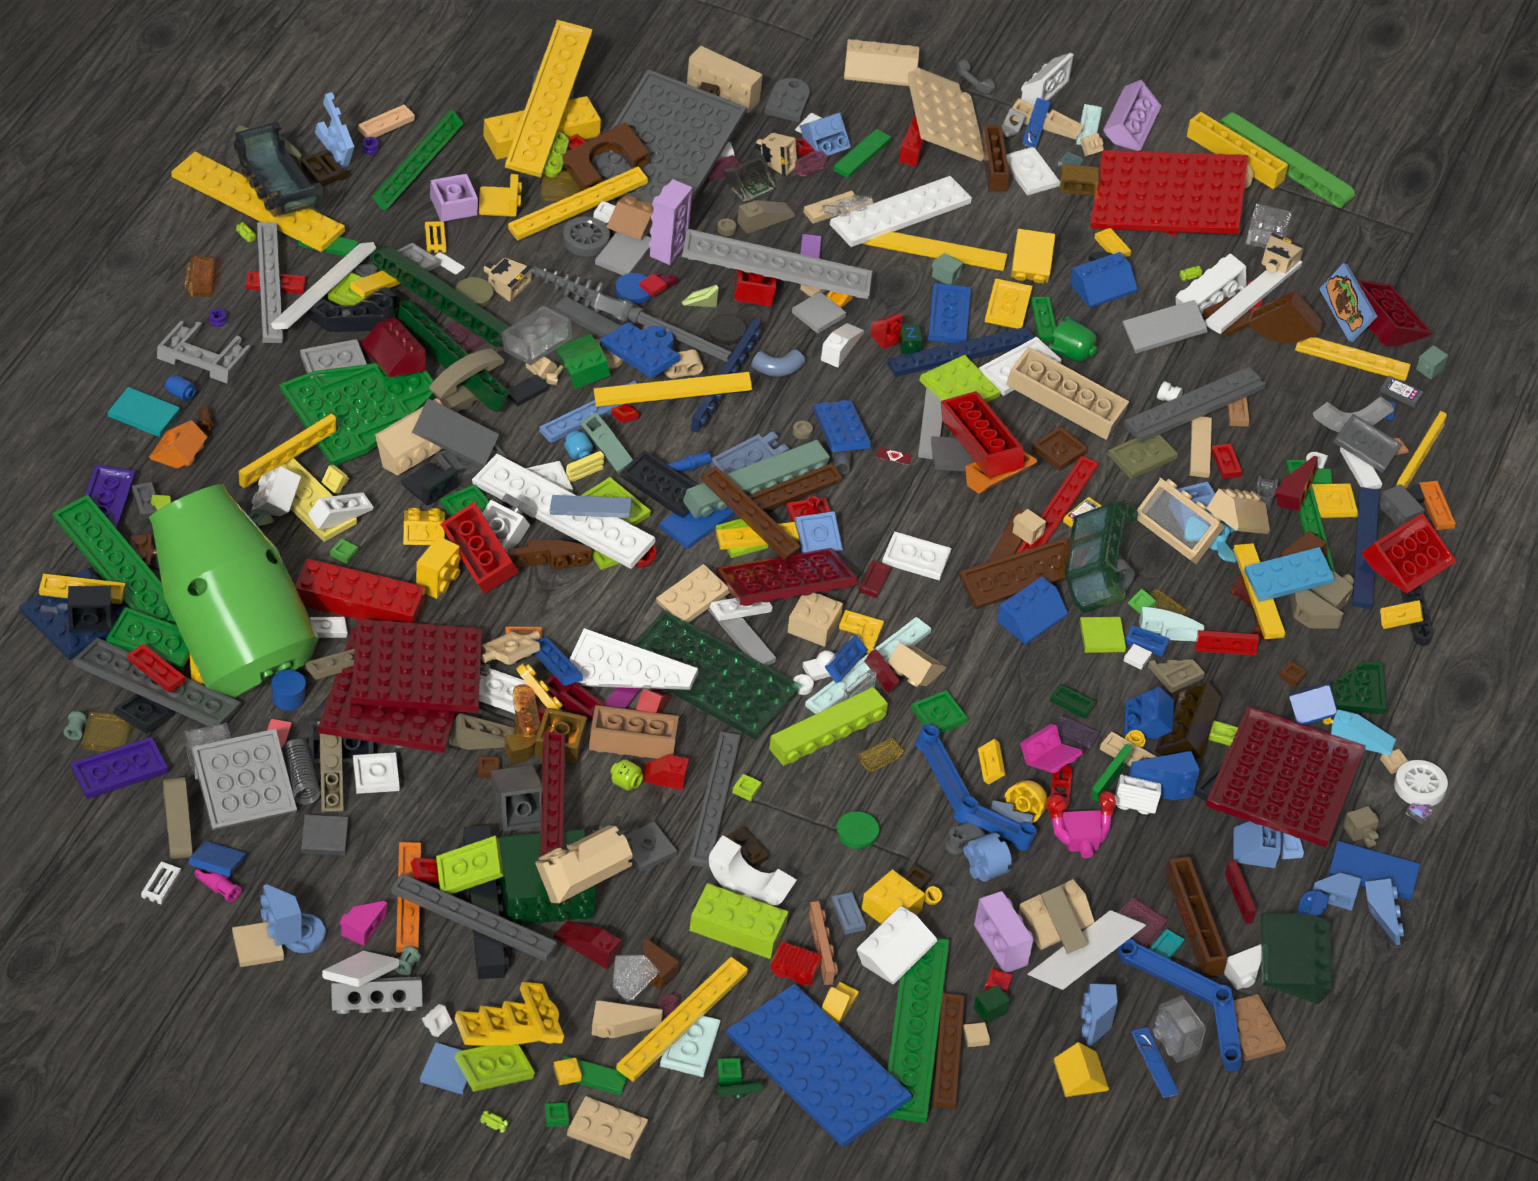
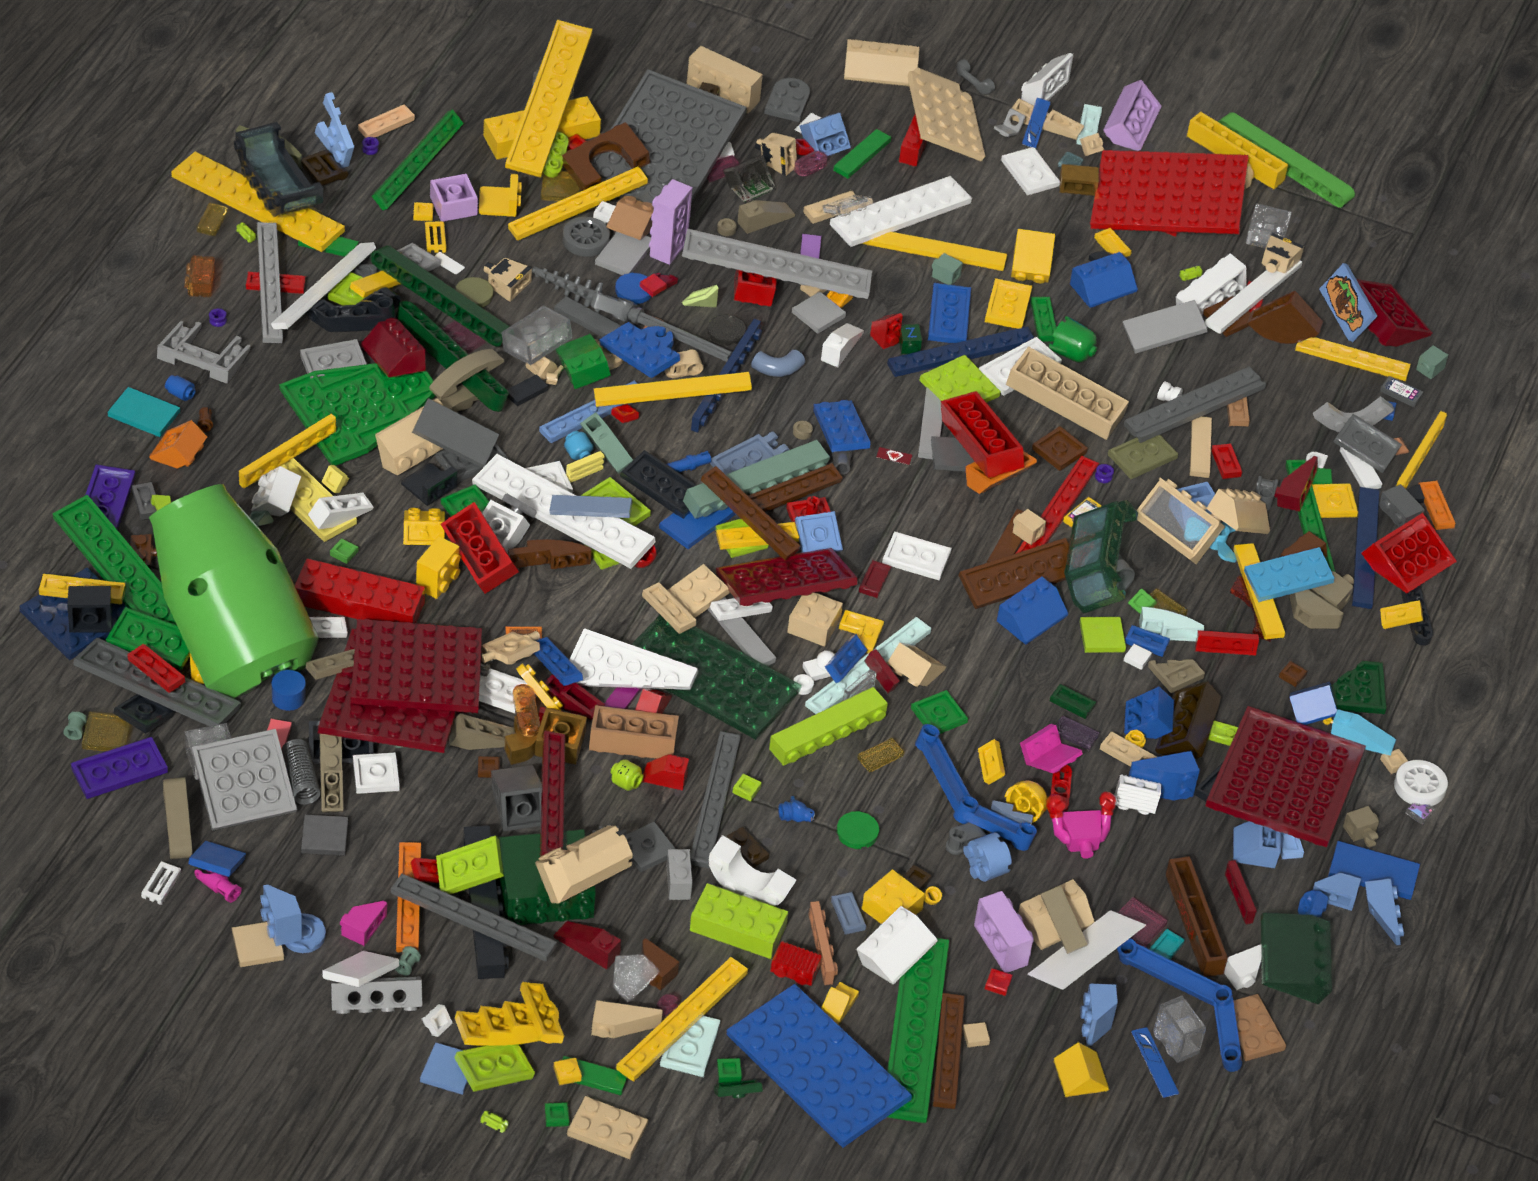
(212, 219): none -> clear yellow tile
(423, 211): none -> yellow tile
(669, 608): none -> tan plate
(679, 874): none -> light grey brick
(795, 811): none -> blue animal
(991, 1004): dark green brick -> none
(995, 158): reddish brown brick -> none
(1104, 468): none -> dark purple bush
(1112, 772): green tile -> none

